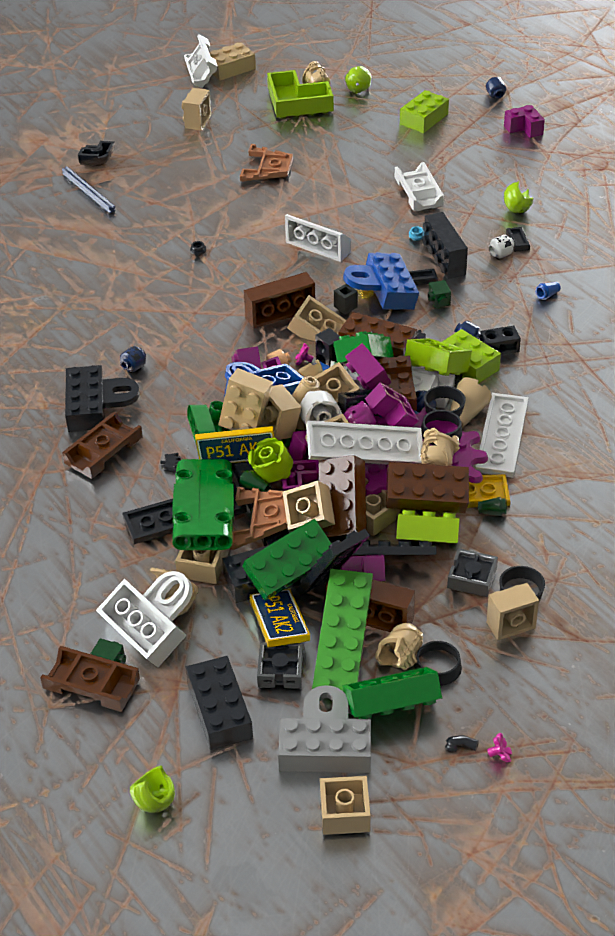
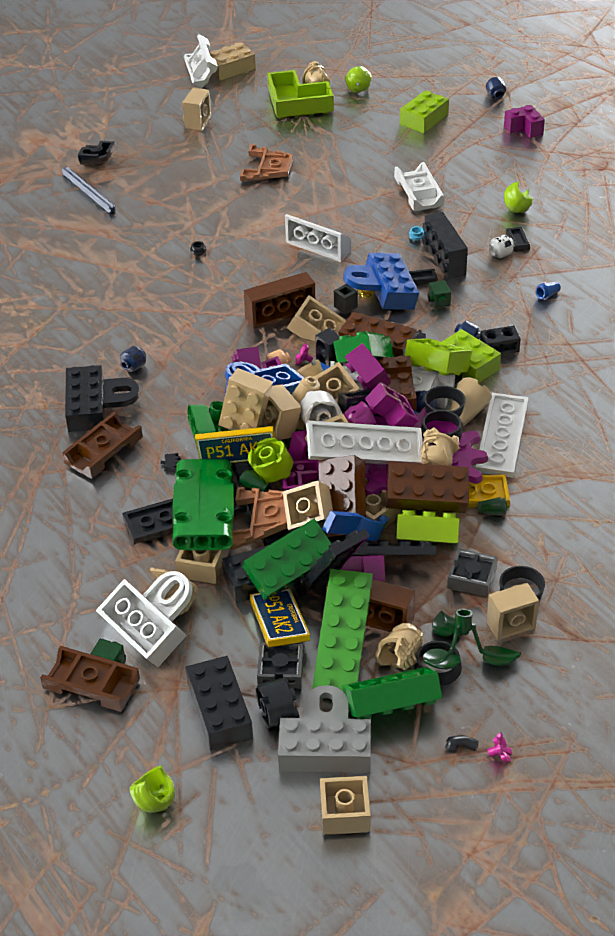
(276, 701): none -> black brick
(346, 522): none -> blue piece
(462, 624): none -> dark green plant

